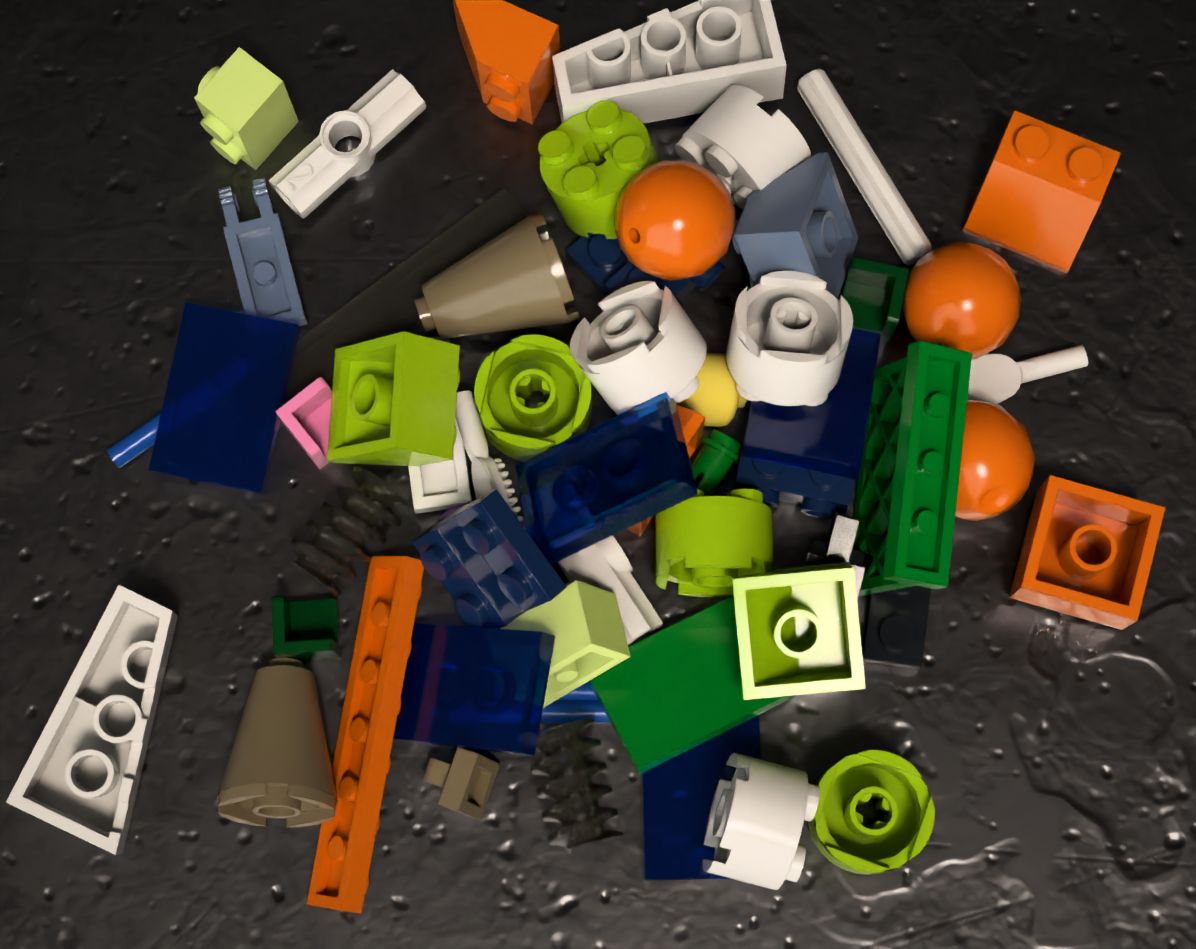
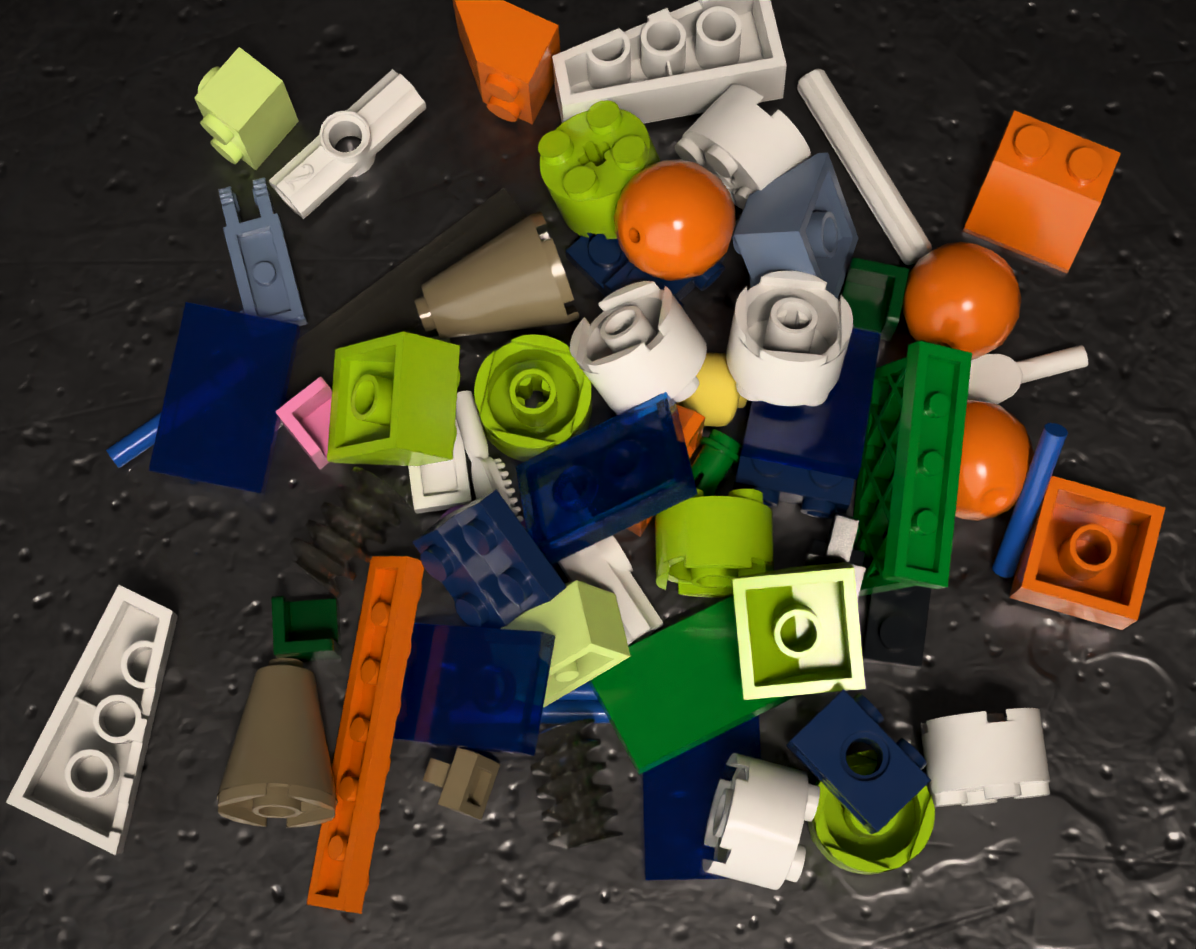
(871, 797): none -> dark blue brick
(985, 757): none -> white brick
(1030, 499): none -> blue bar

